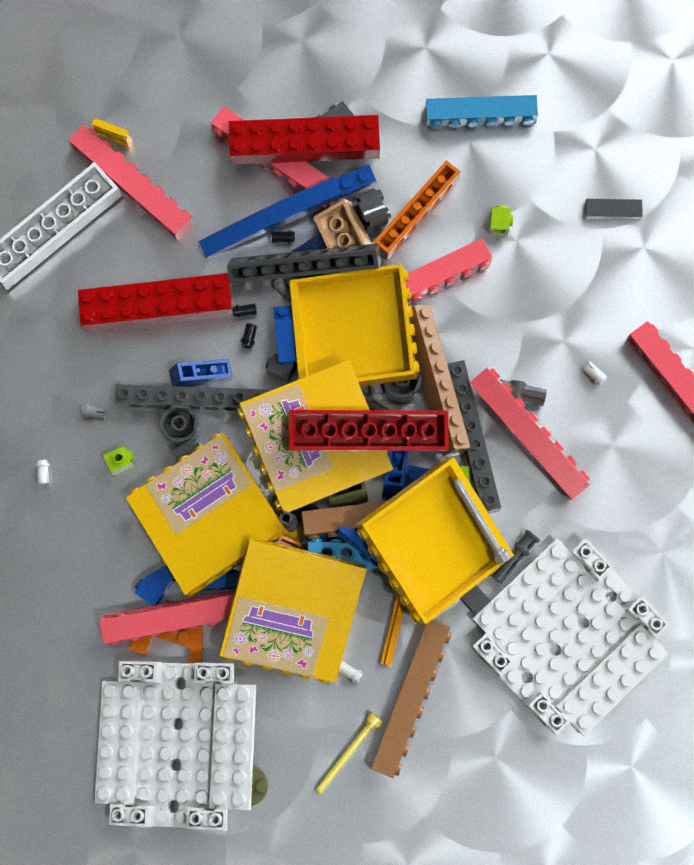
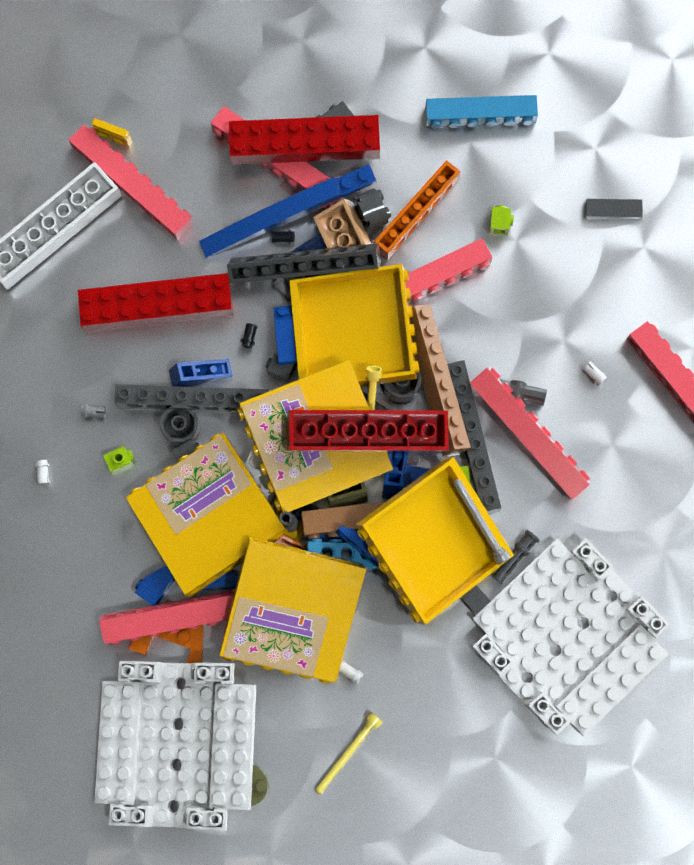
(244, 310): black pin -> none
(373, 374): none -> light yellow piece
(393, 632): light orange axle -> none
(410, 699): medium nougat brick -> none

